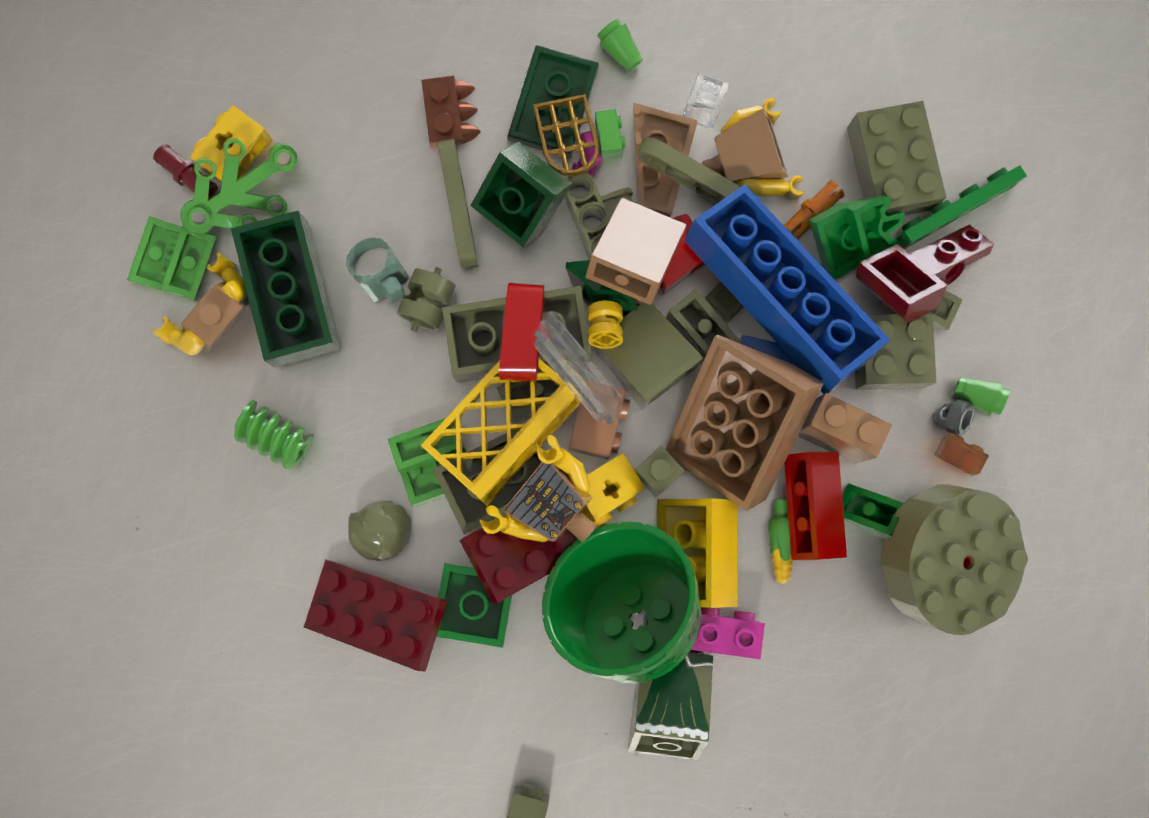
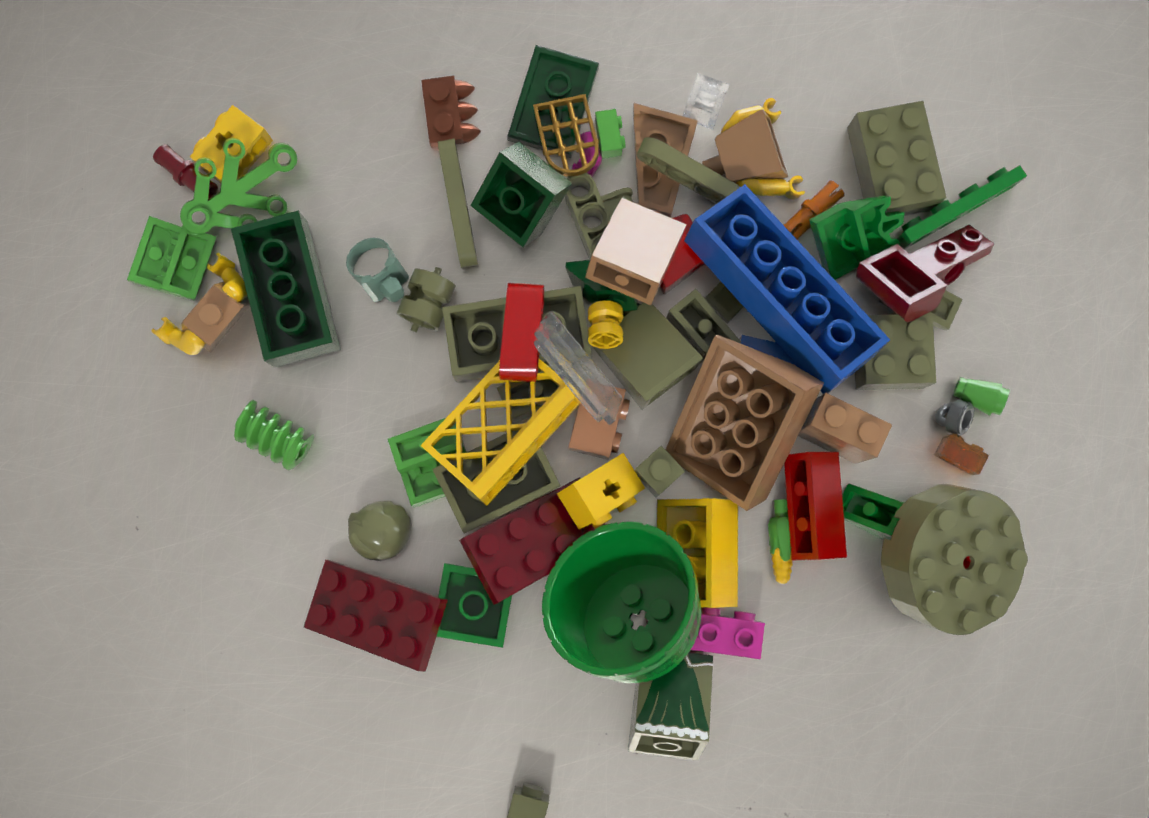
(547, 501): torso -> none
(620, 45): bright green cone -> none

